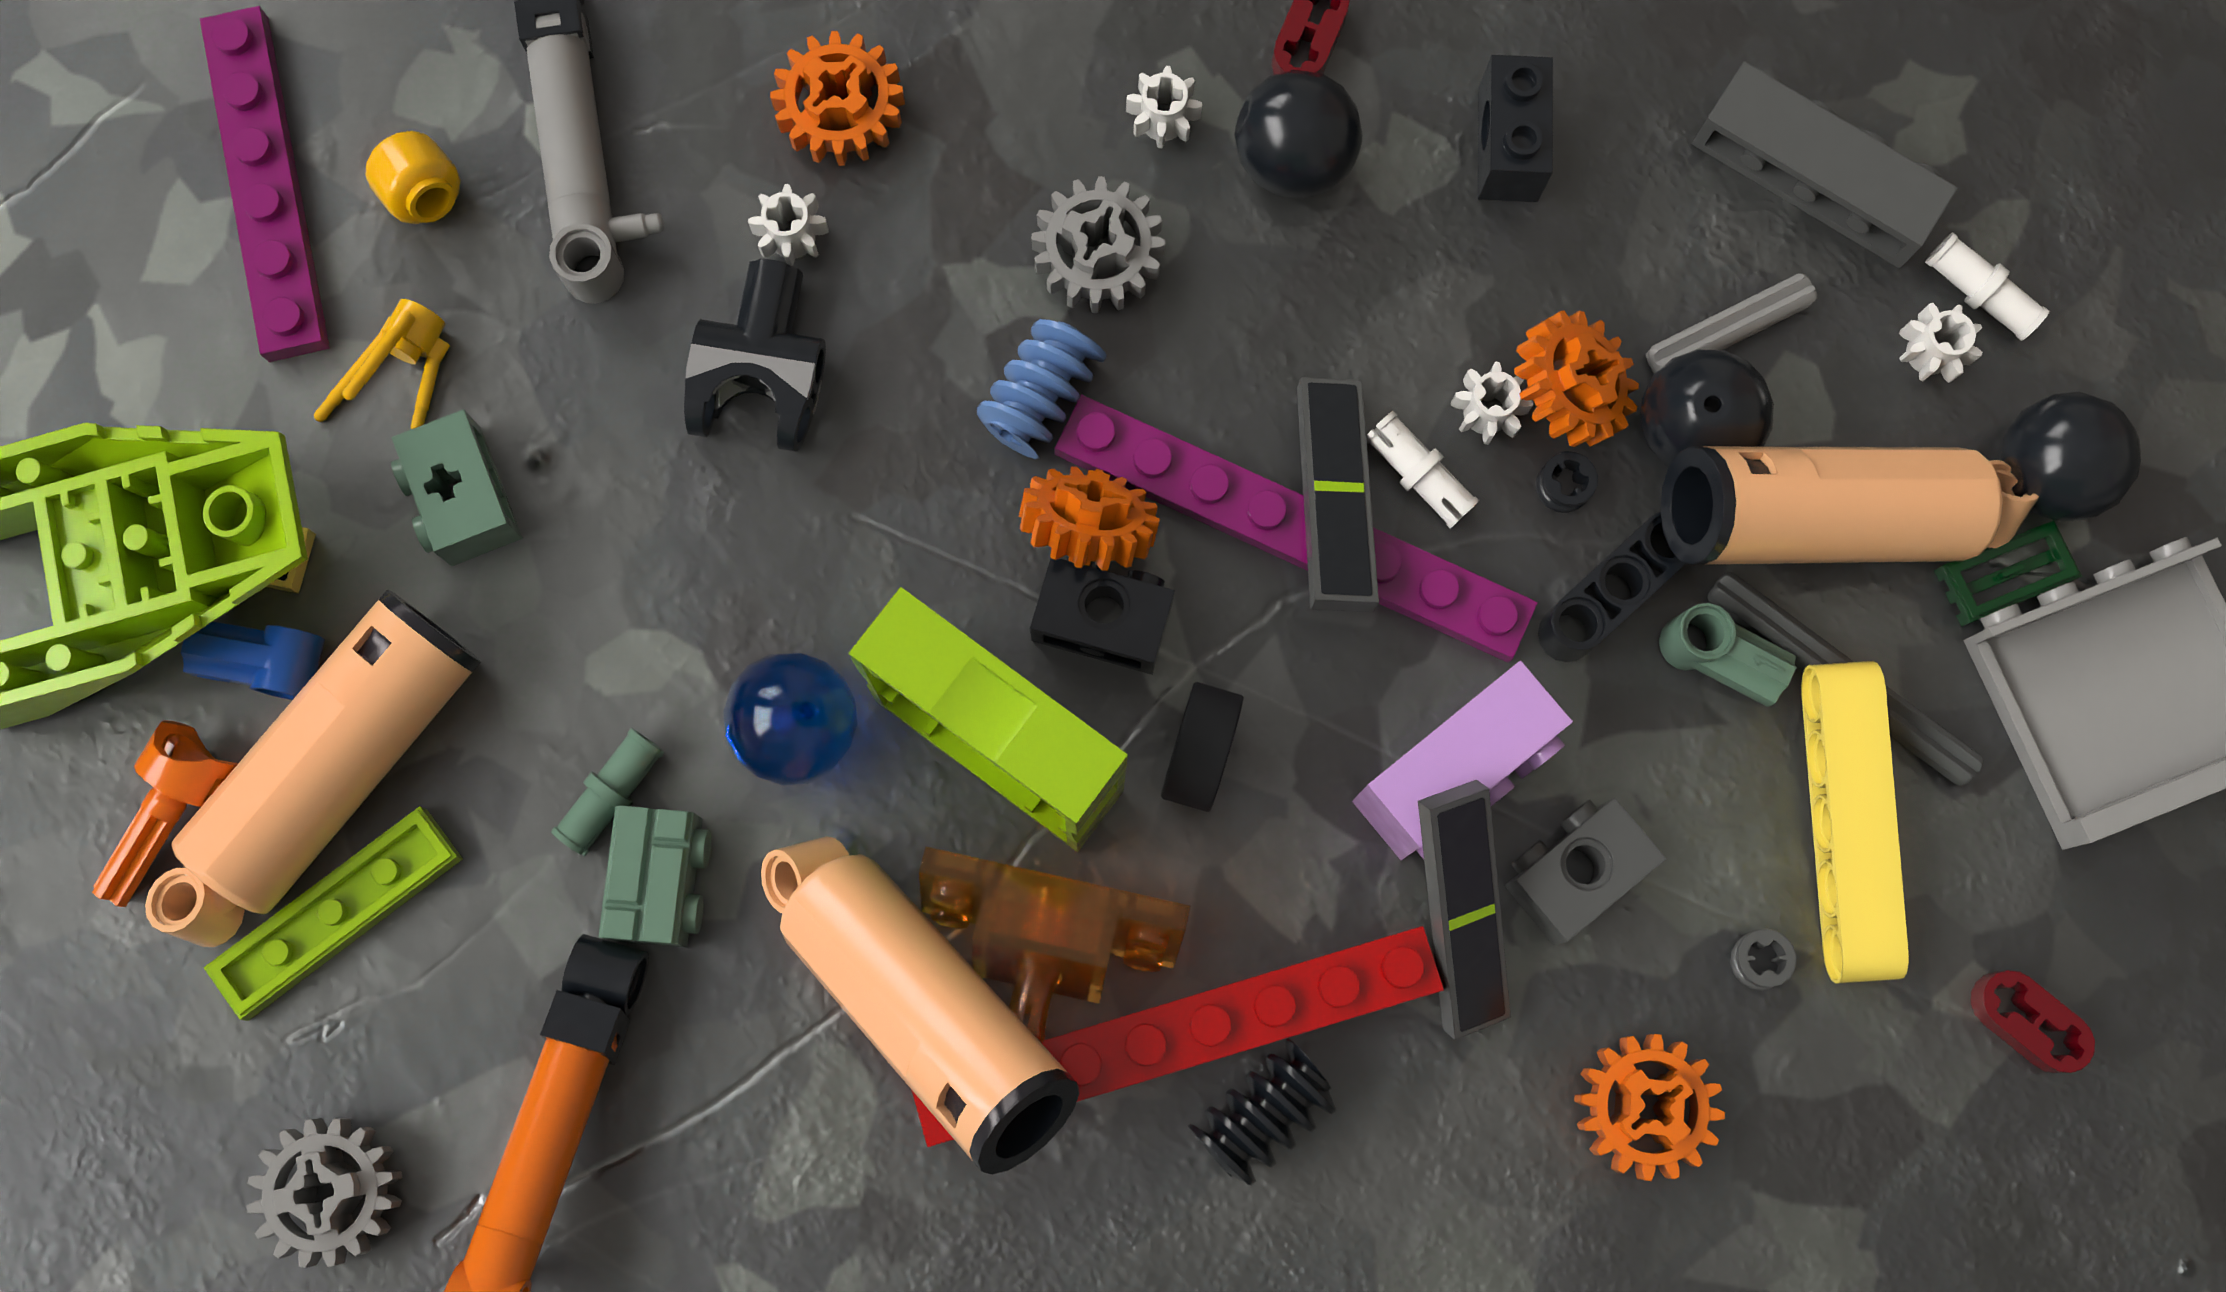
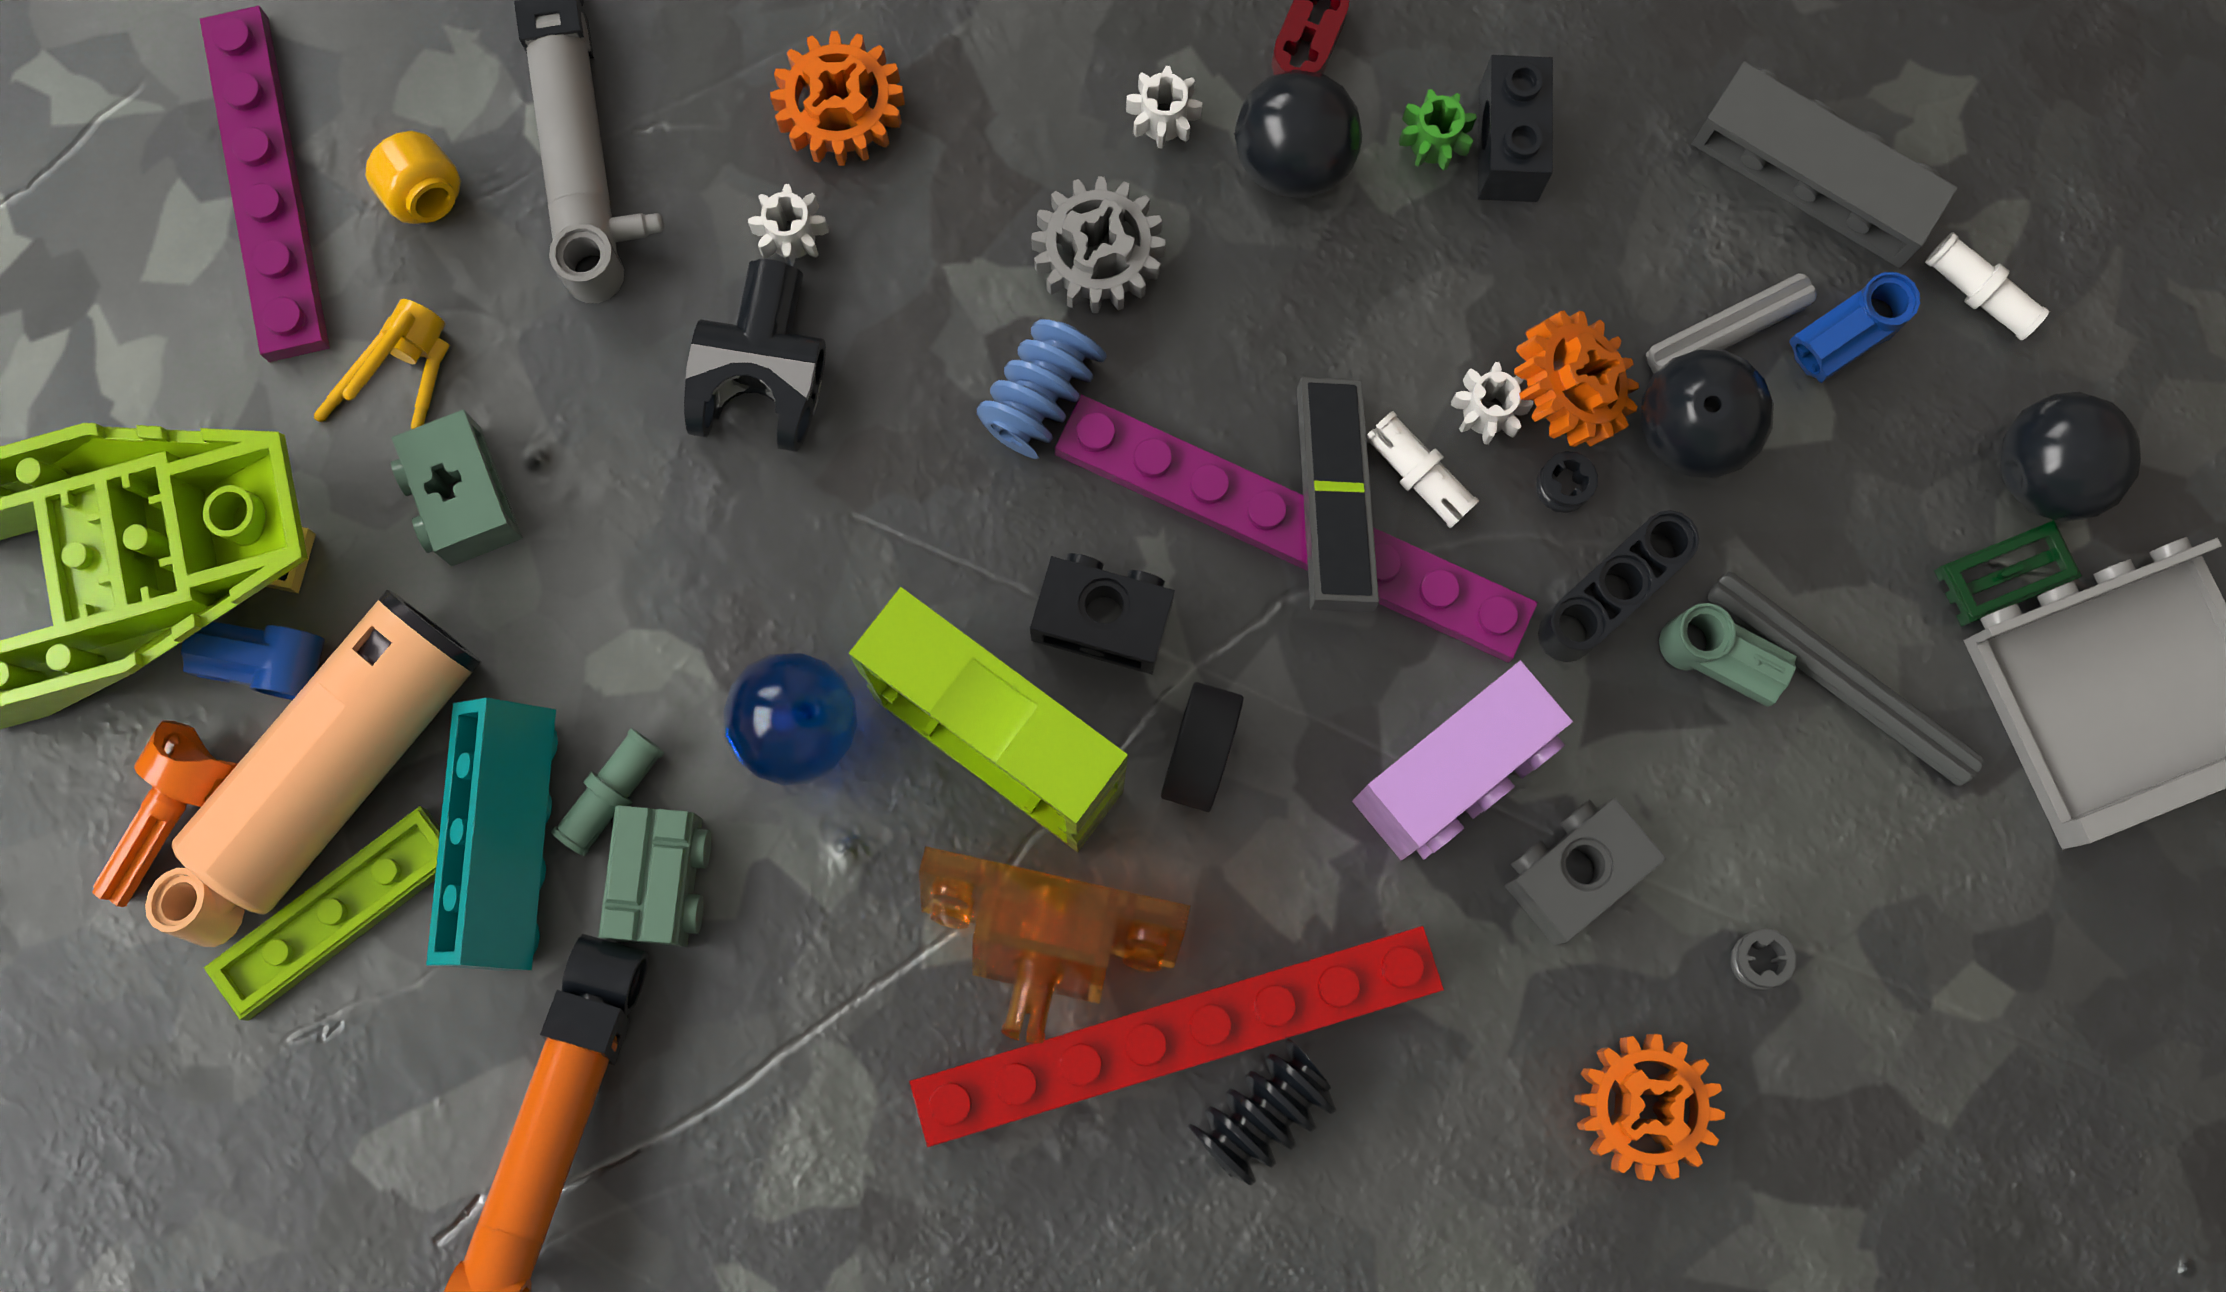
(329, 1218): light grey gear -> none
(492, 836): none -> teal brick
(919, 1003): light nougat piece -> none
(1089, 518): orange gear -> none
(1437, 129): none -> bright green gear
(1465, 908): tile -> none
(1837, 504): light nougat piece -> none
(1854, 822): light yellow beam -> none
(1855, 326): none -> blue piece
(1932, 328): white gear -> none
(2040, 1010): dark red beam -> none

